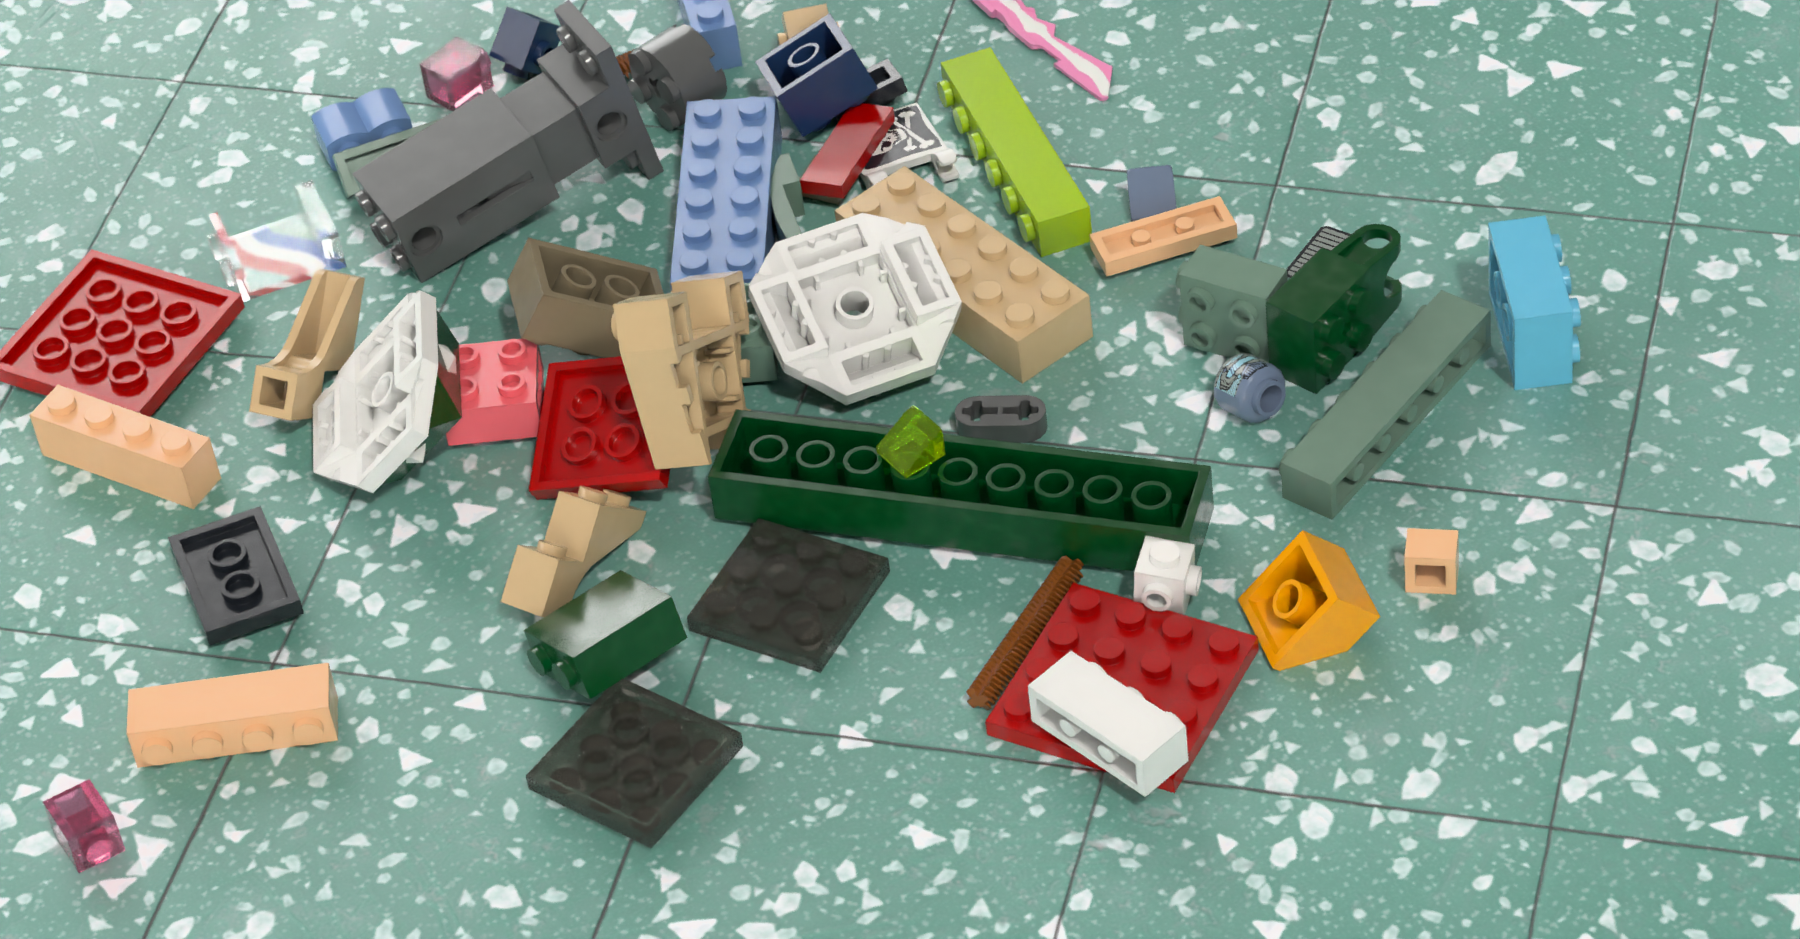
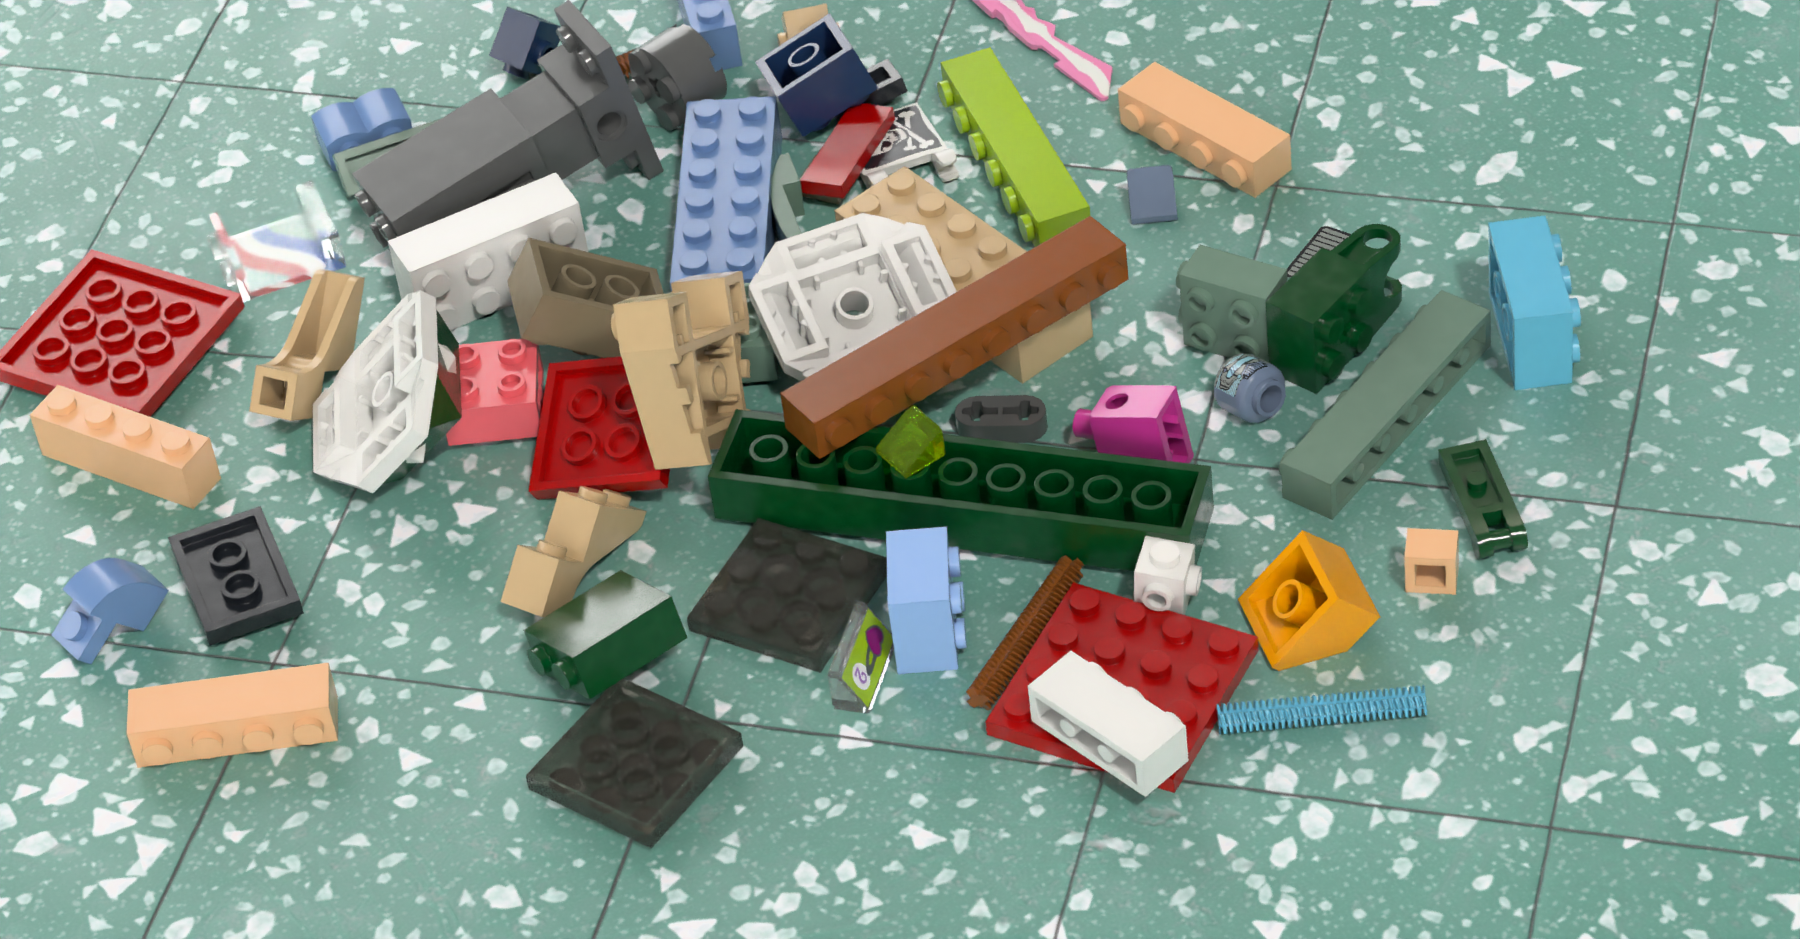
(84, 826): clear pink brick -> none
(106, 595): none -> medium blue brick
(456, 73): clear pink brick -> none
(473, 252): none -> white brick
(860, 661): none -> slope
(924, 600): none -> light blue brick
(954, 337): none -> dark orange brick
(1137, 423): none -> dark pink torso
(1163, 236): light nougat plate -> none
(1205, 129): none -> light nougat brick
(1321, 709): none -> medium azure axle
(1482, 498): none -> dark green plate

